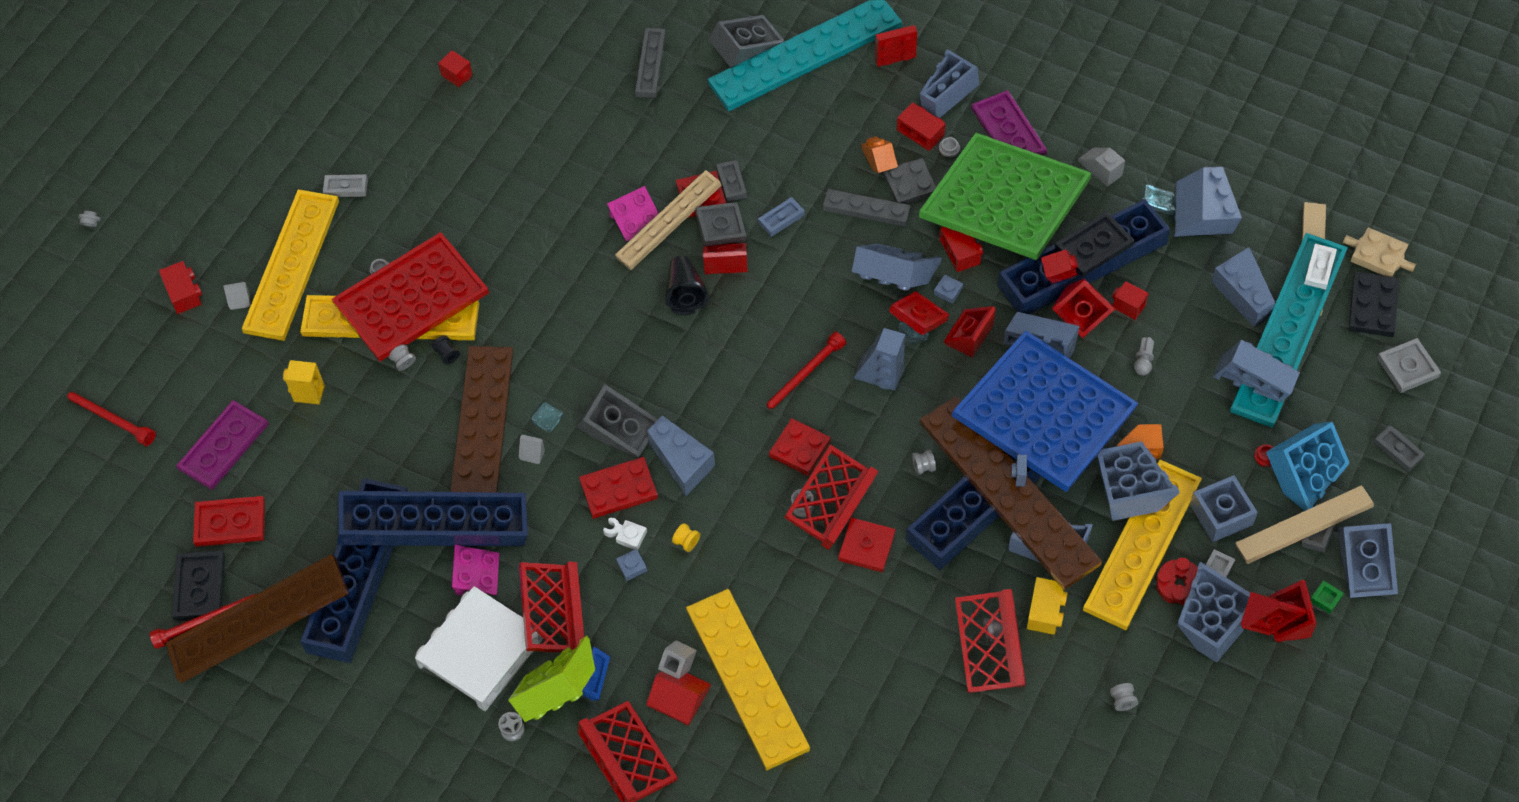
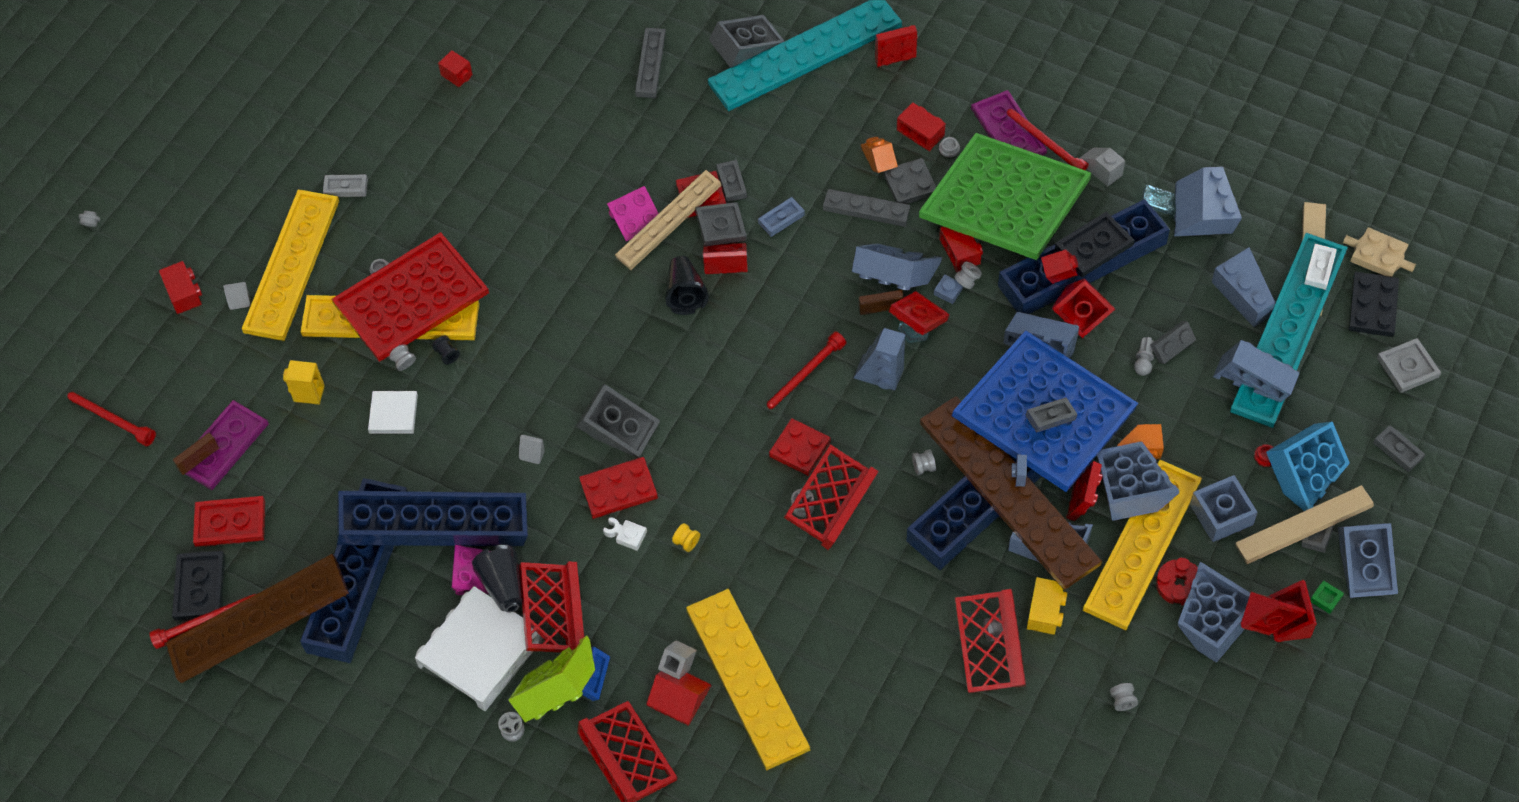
(196, 453): none -> reddish brown tile
(393, 412): none -> white tile
(482, 419): reddish brown plate -> none
(500, 576): none -> black cone
(547, 417): clear light blue plate -> none
(631, 564): sand blue plate -> none
(681, 454): sand blue wedge -> none
(867, 544): red plate -> none
(878, 302): none -> reddish brown tile
(949, 84): sand blue wedge -> none
(968, 275): none -> light grey wheel
(971, 330): red slope -> none
(1051, 414): none -> dark grey plate
(1076, 162): none -> red piece
(1084, 491): none -> red plate
(1130, 300): red brick -> none
(1173, 342): none -> dark grey plate
(1220, 563): light grey plate -> none

